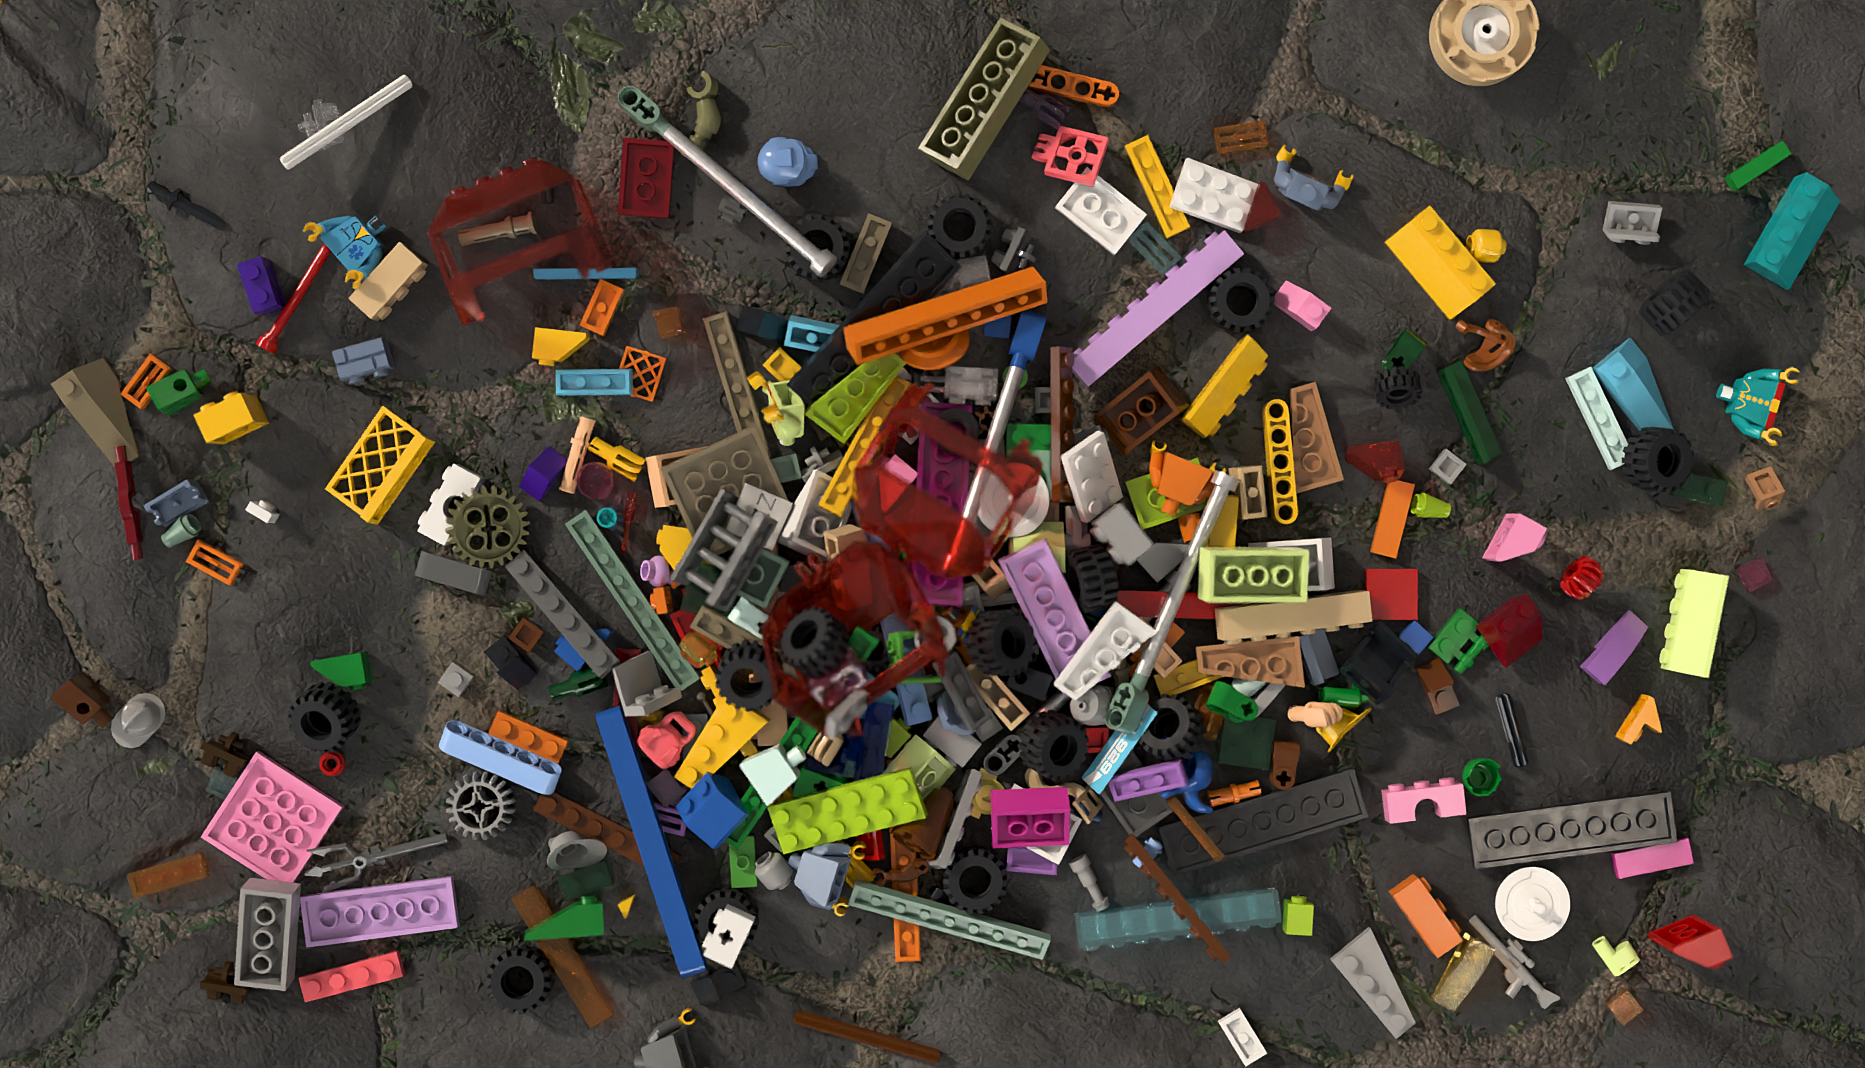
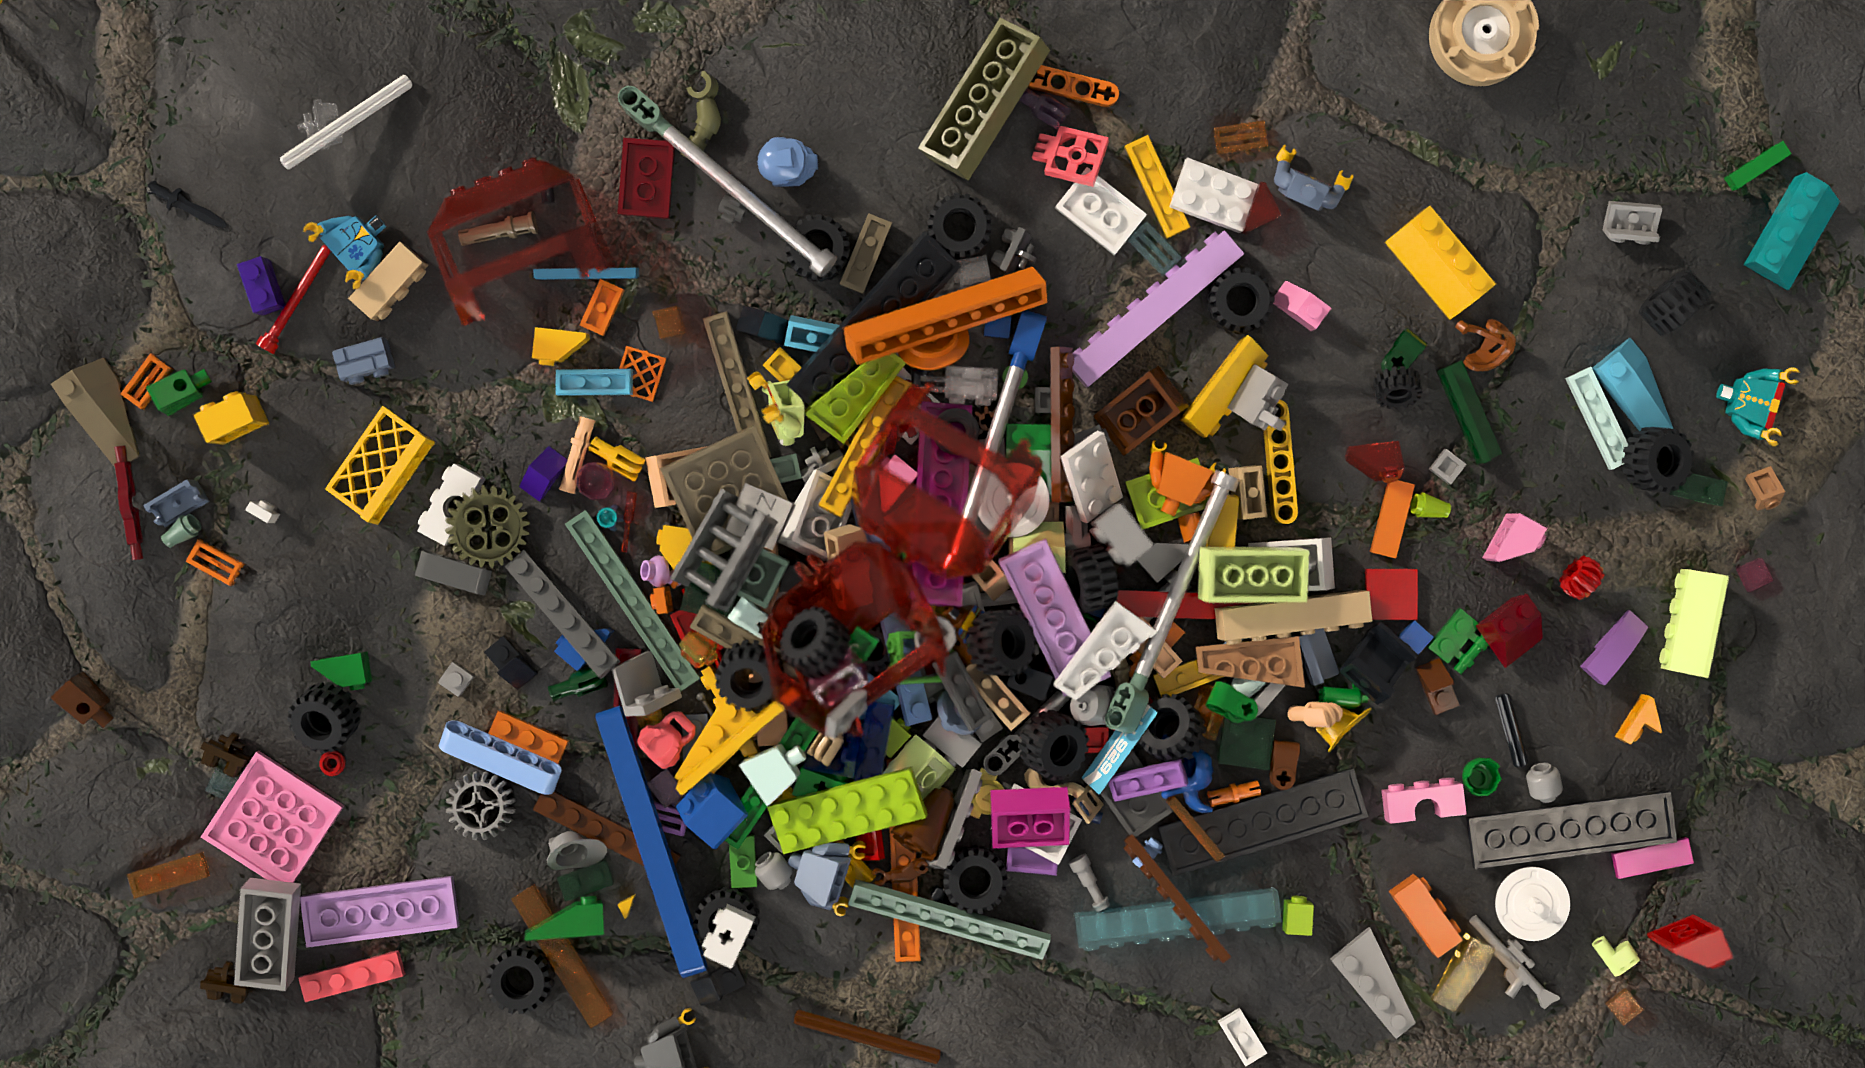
(138, 720): light grey piece -> none
(367, 857): dark grey piece -> none
(526, 634): reddish brown plate -> none
(728, 747): none -> yellow tile
(1258, 397): none -> light grey hinge
(1311, 440): medium nougat wing -> none
(1486, 245): yellow head -> none
(1544, 782): none -> light grey head

